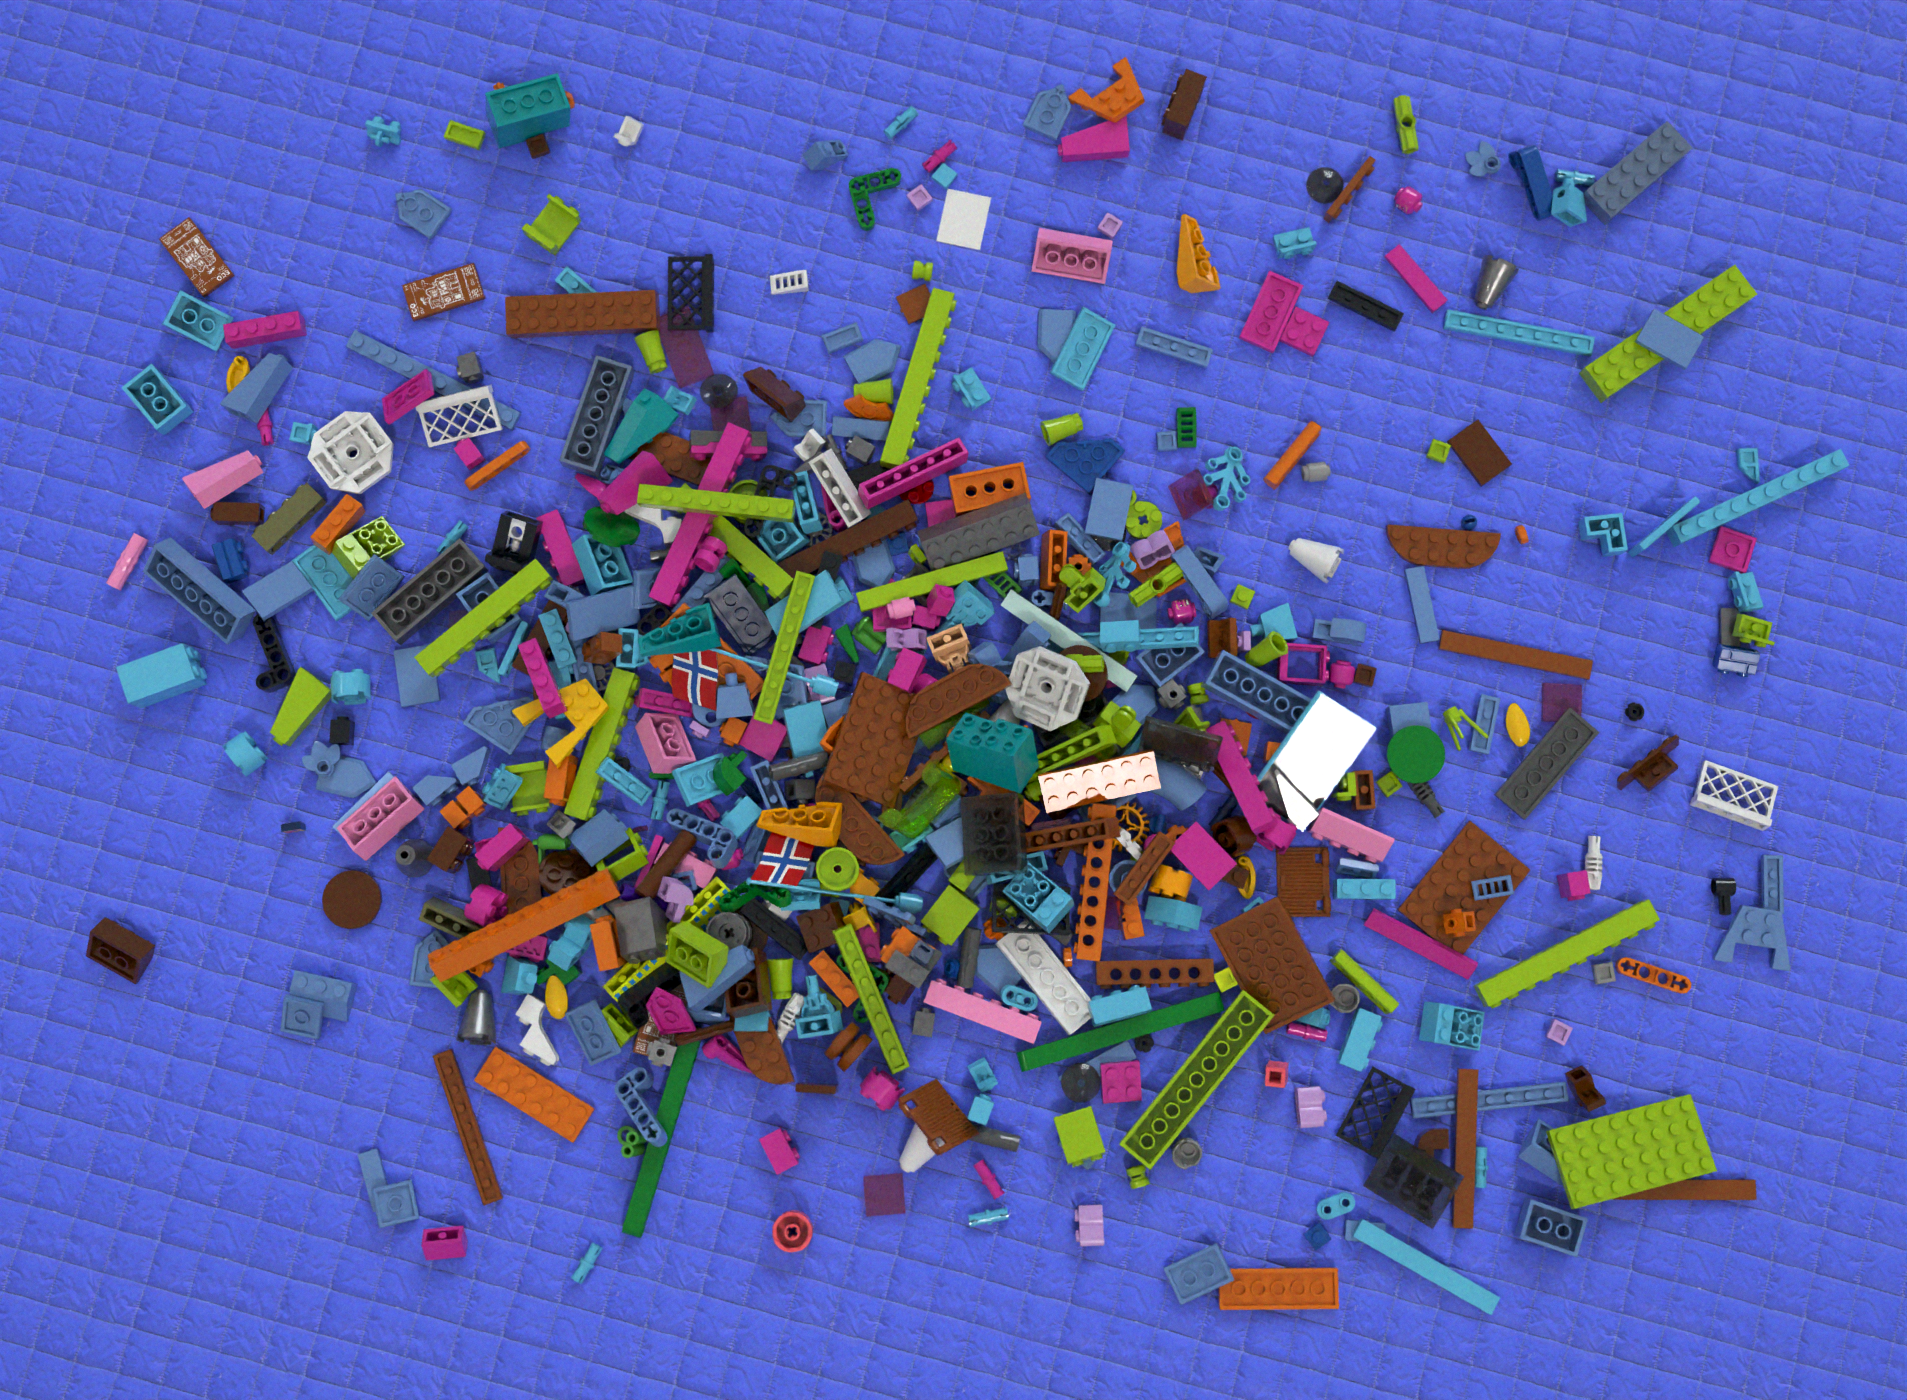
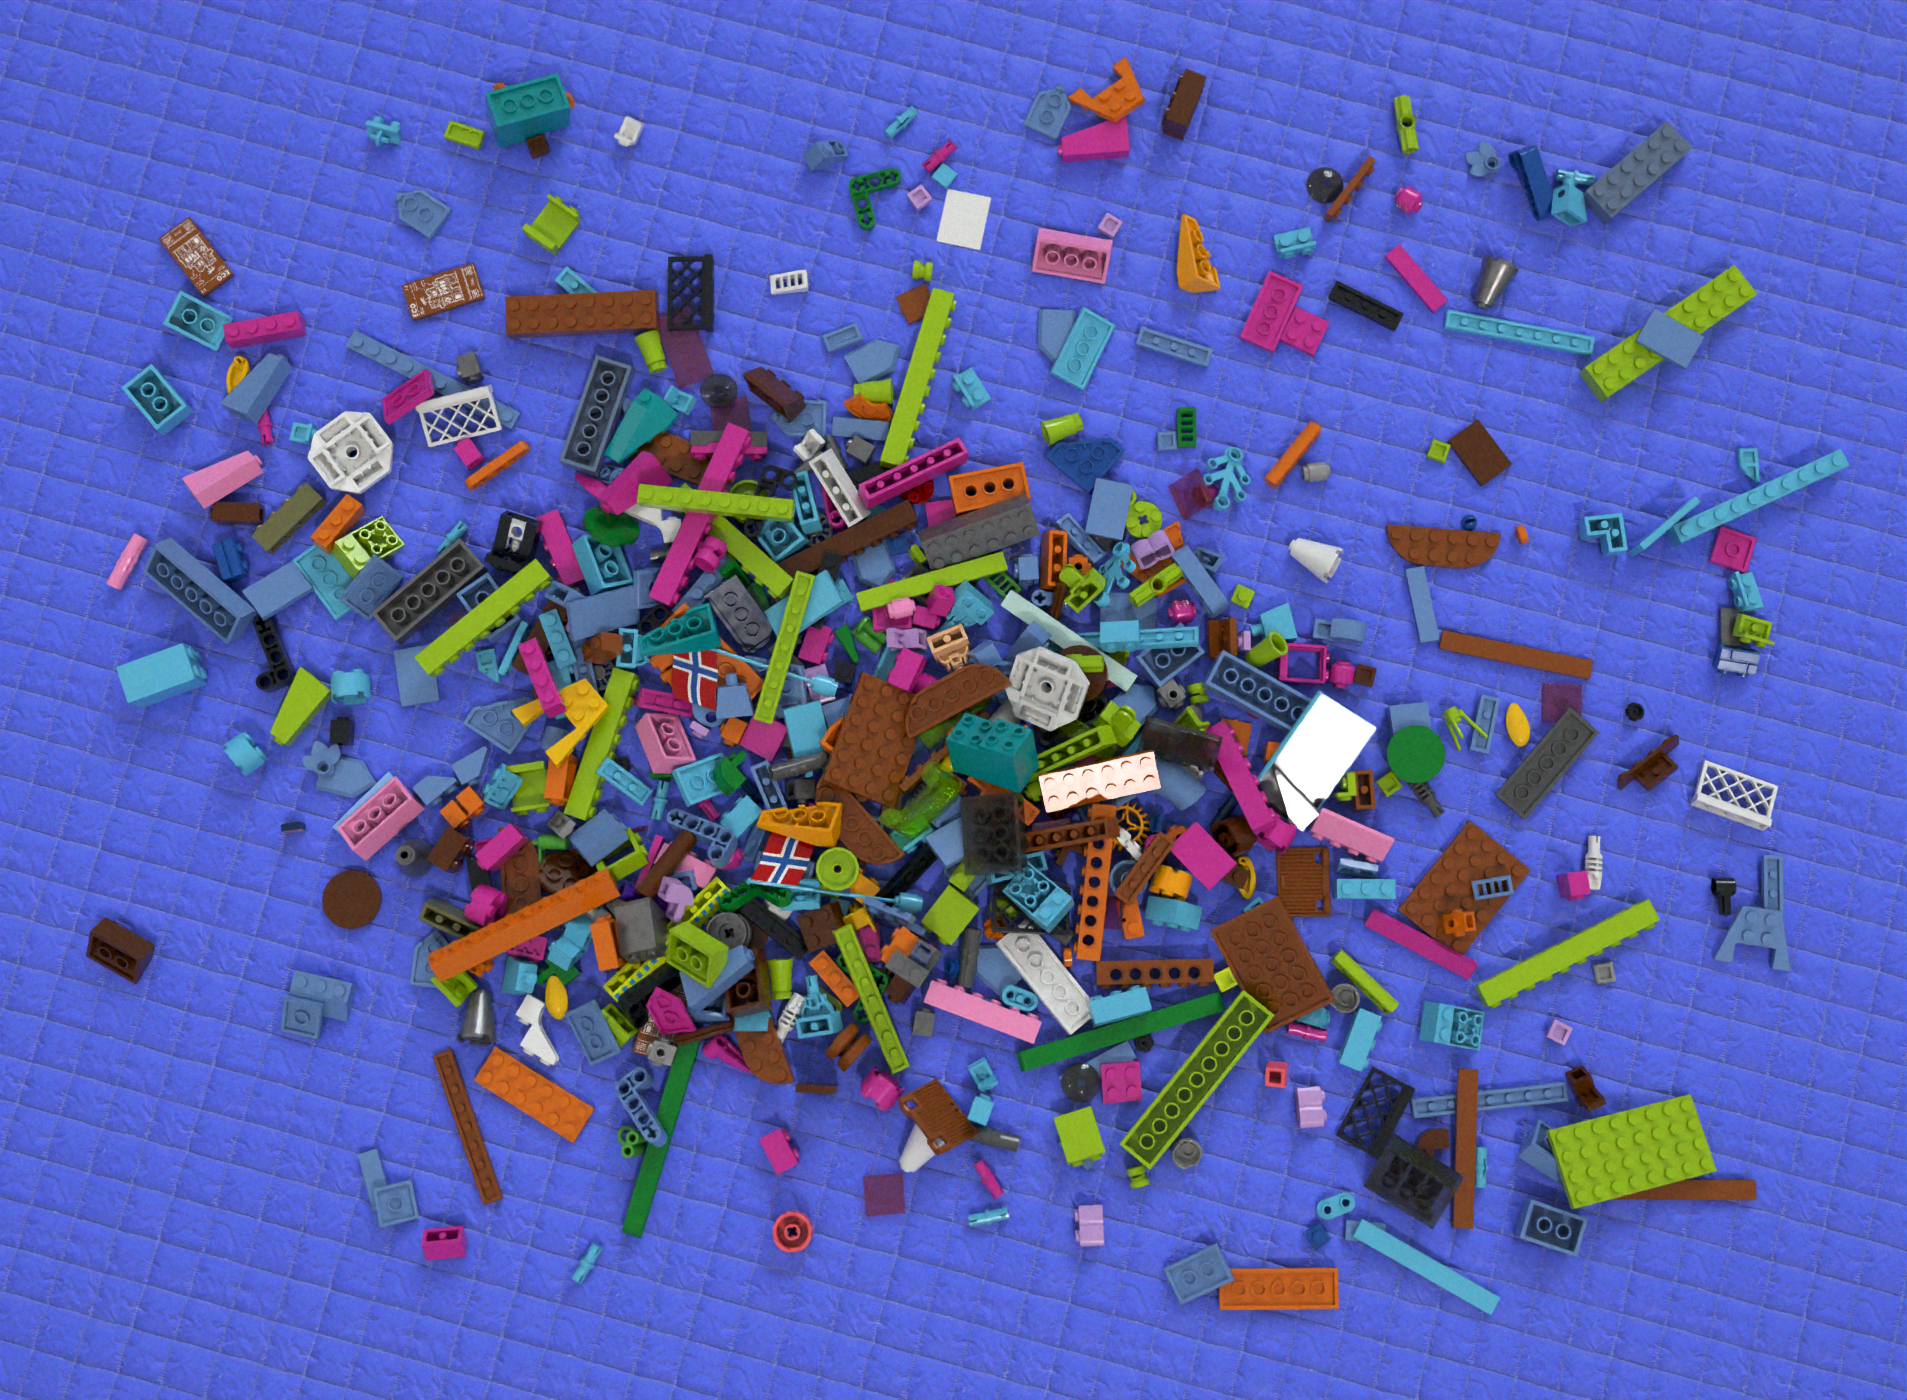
(1652, 977): orange beam -> none

